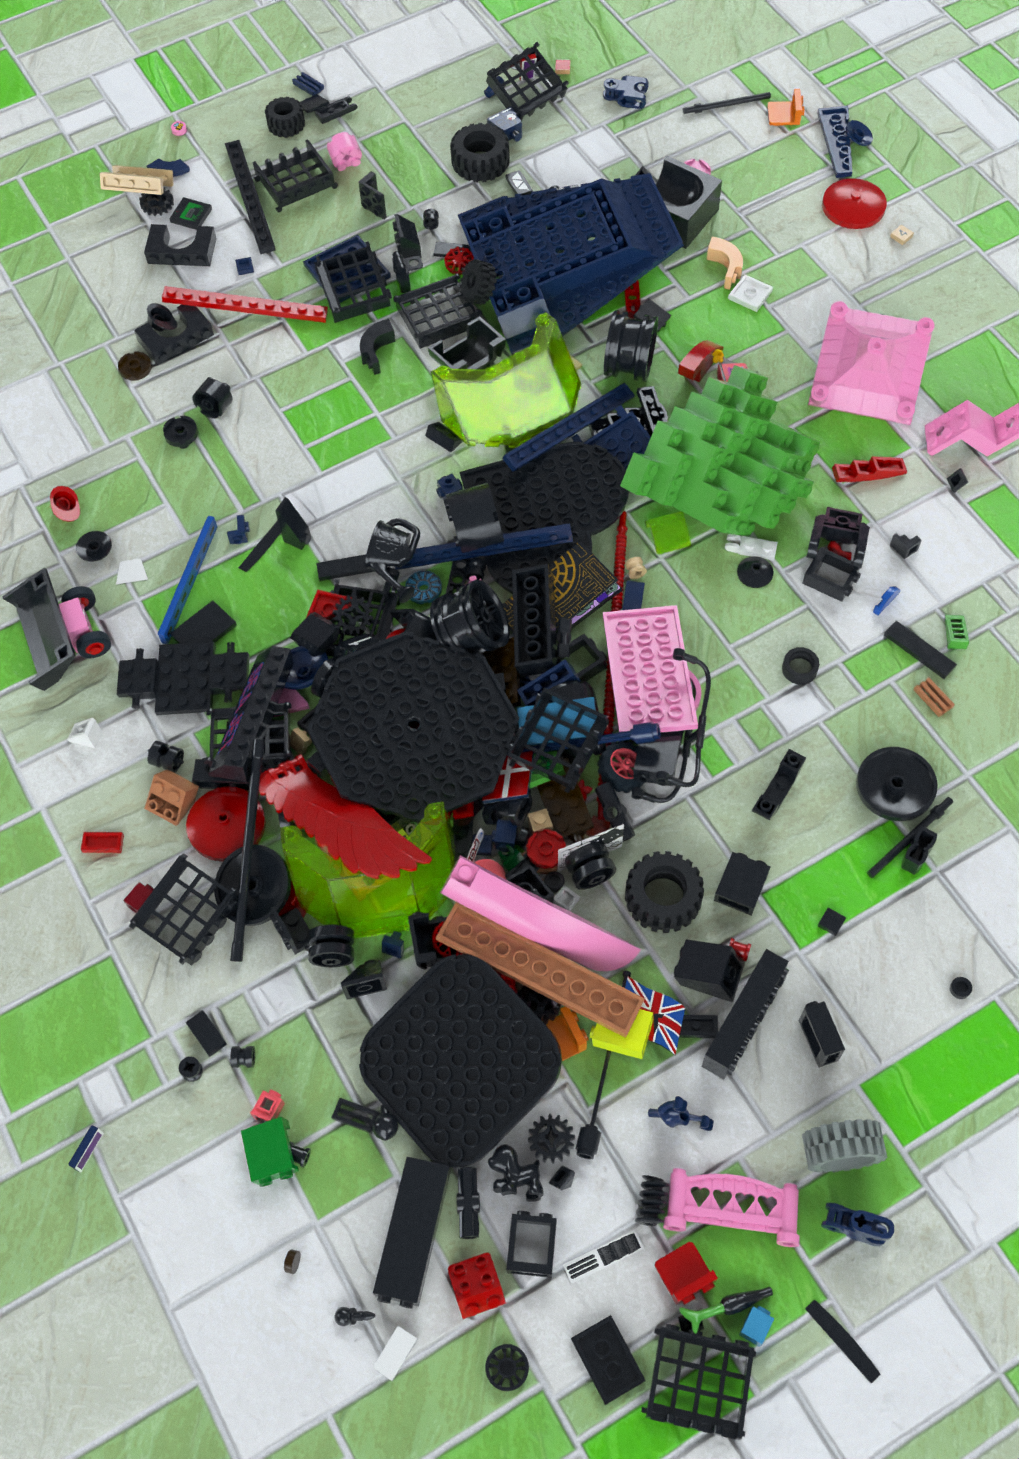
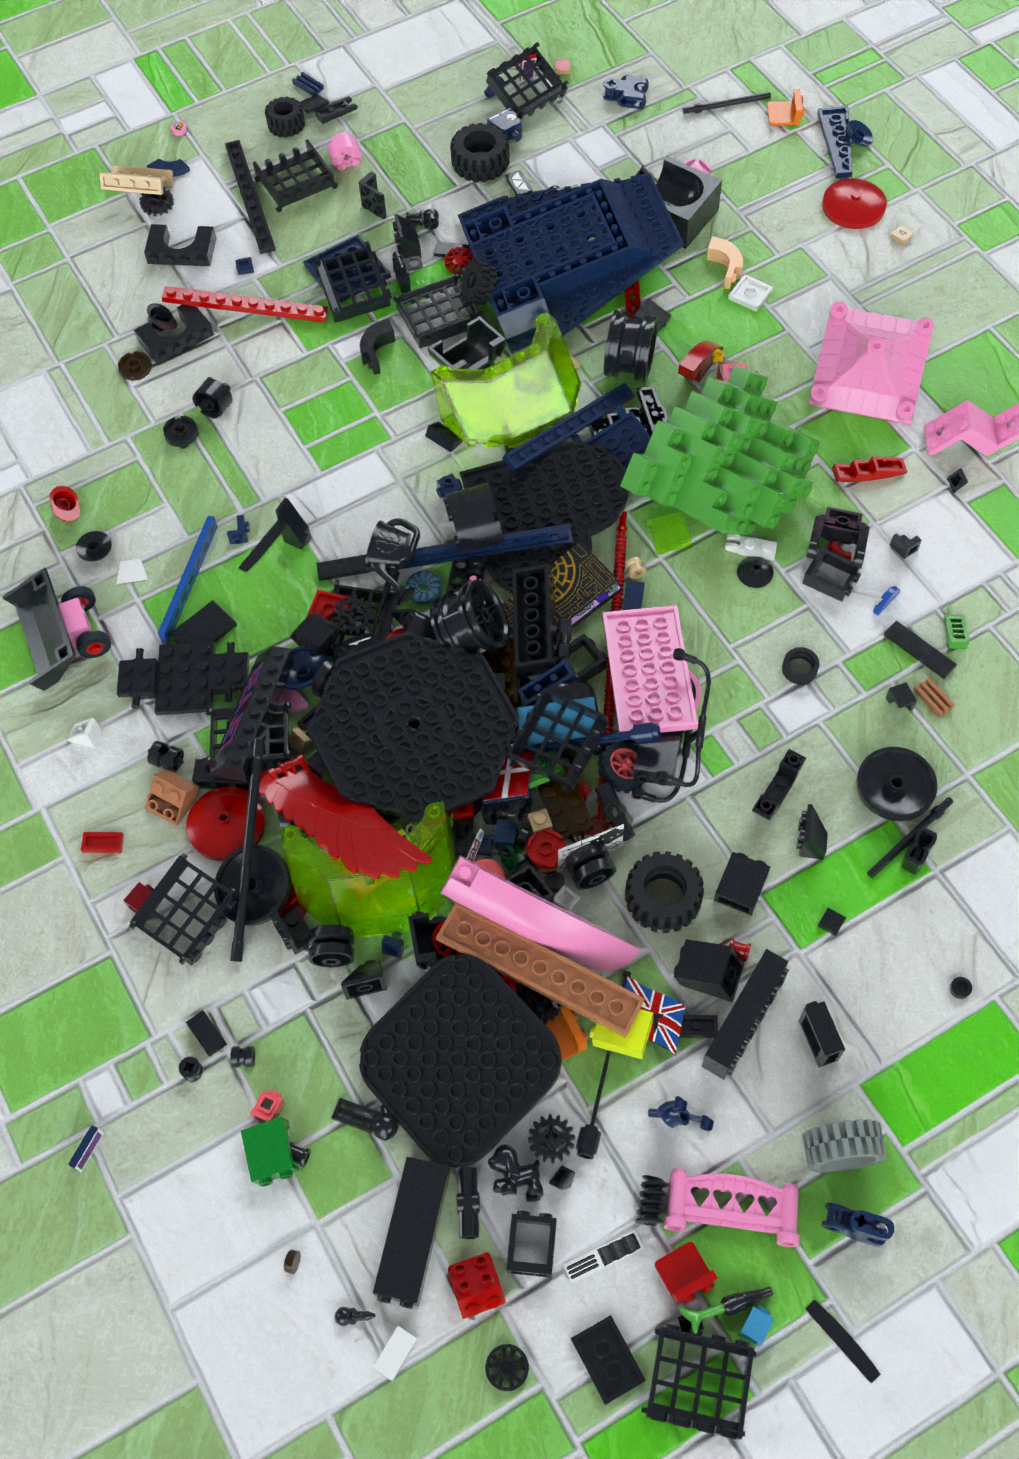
(190, 213): black tile -> none
(416, 218): none -> black bush
(812, 836): none -> black slope
(901, 696): none -> black panel

